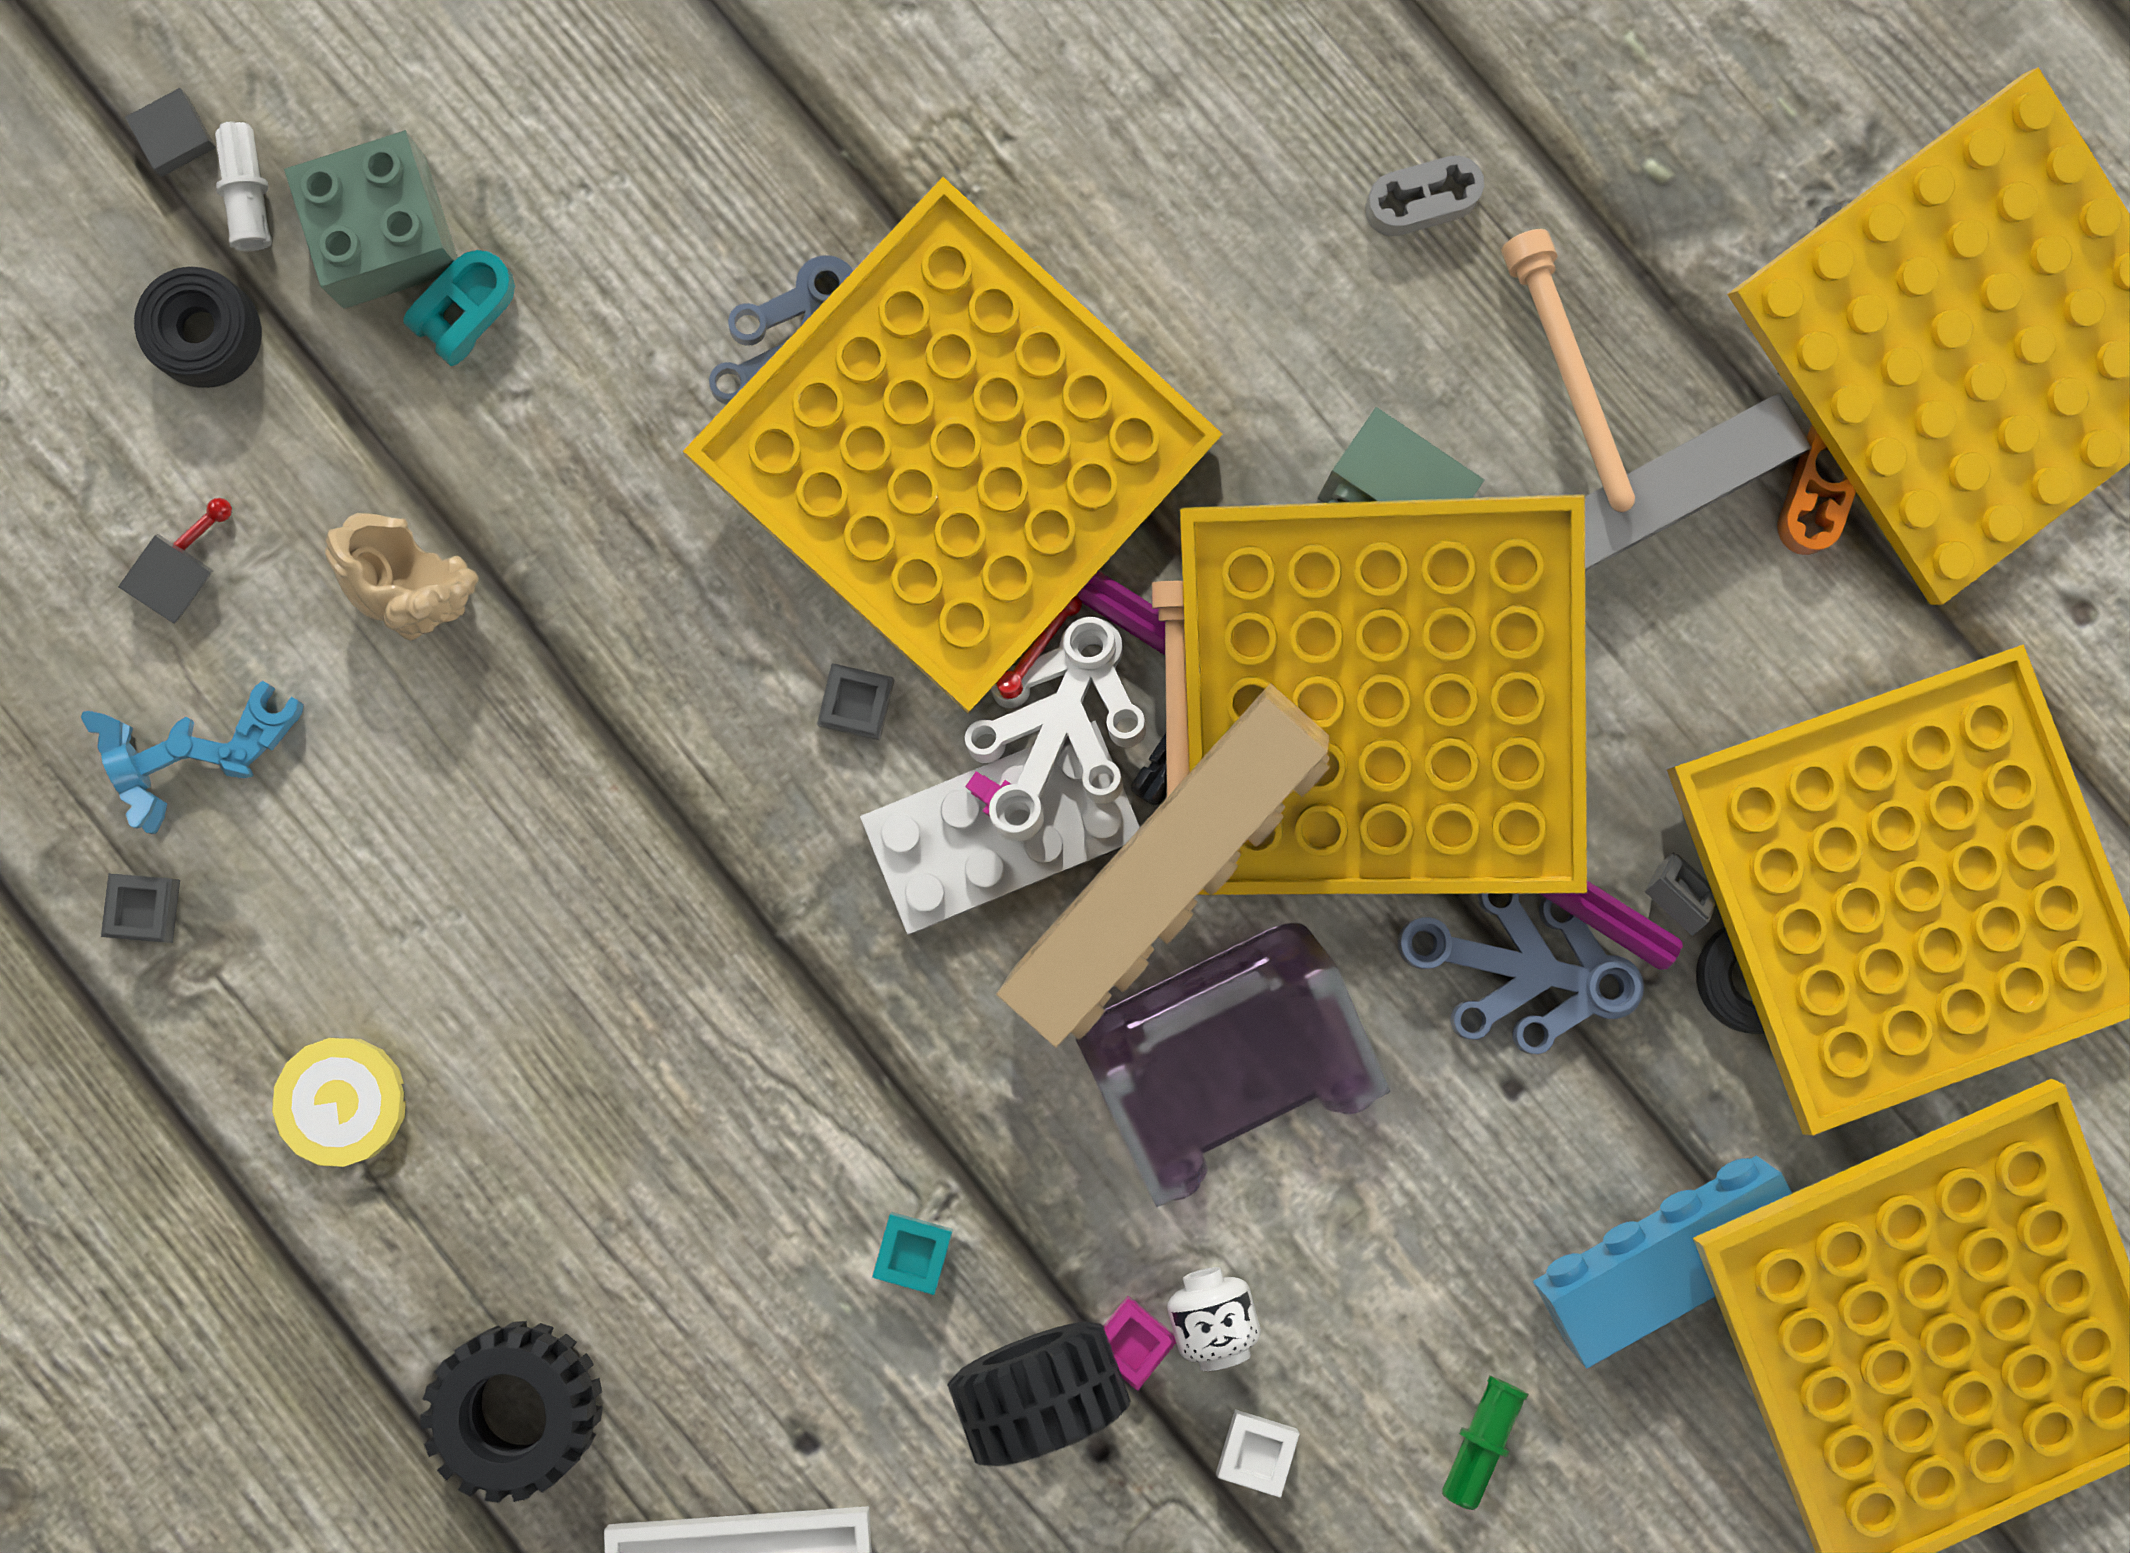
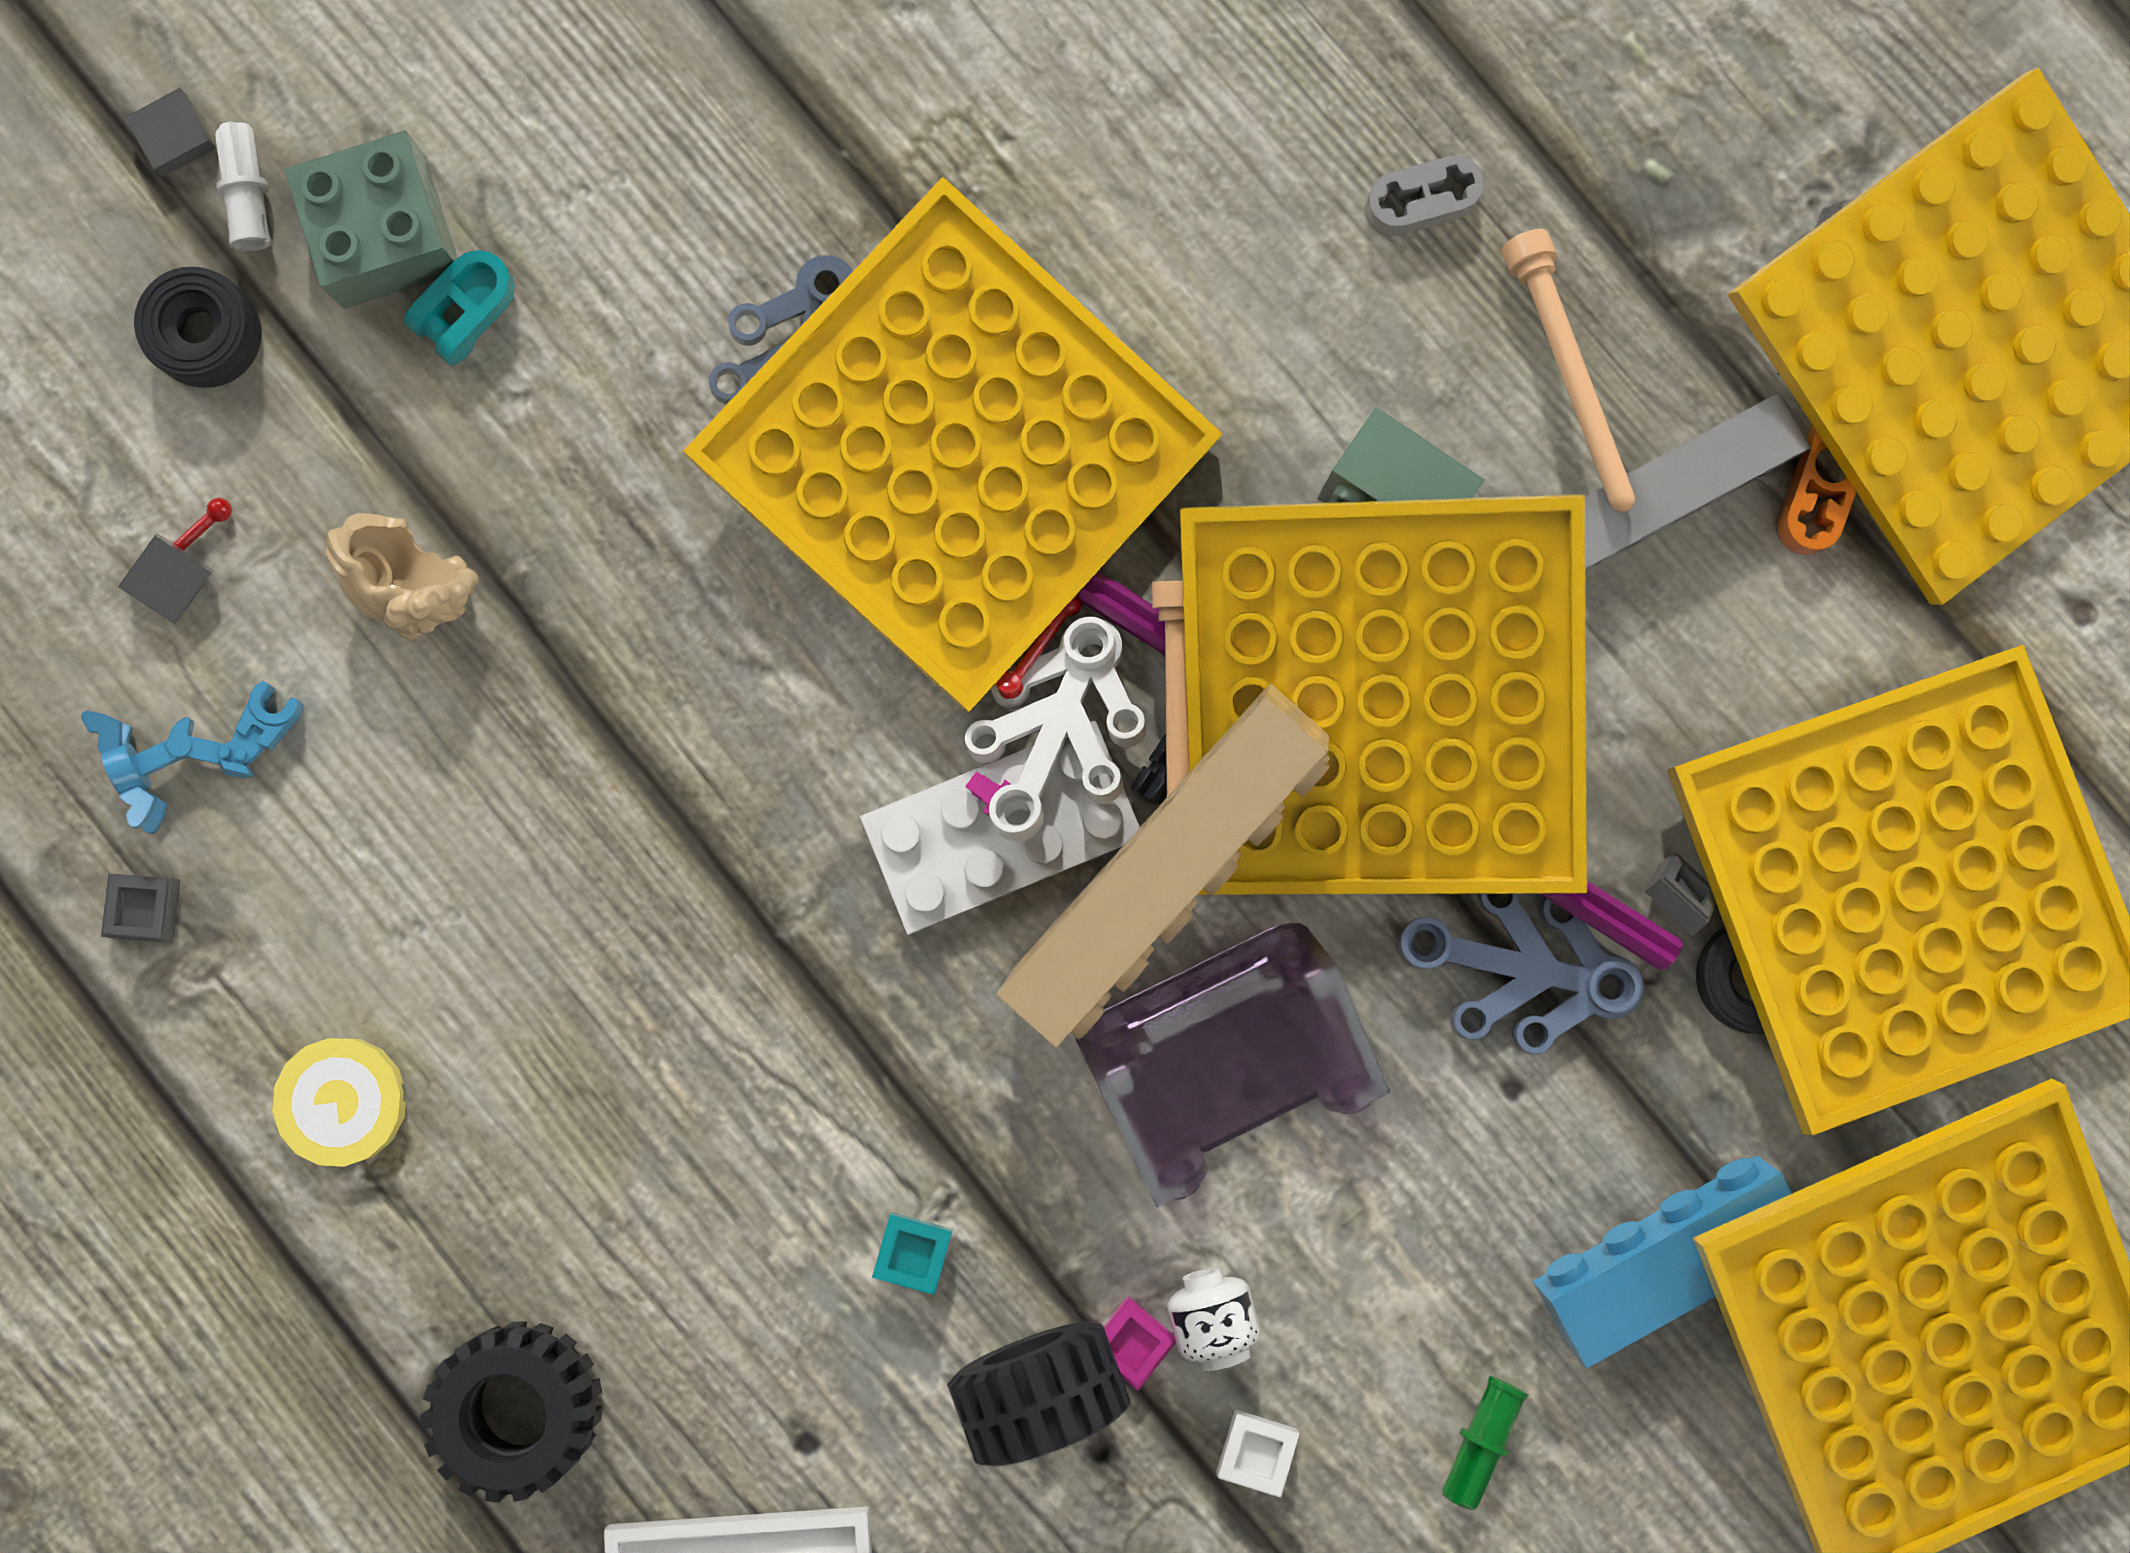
(855, 701): dark grey tile -> none

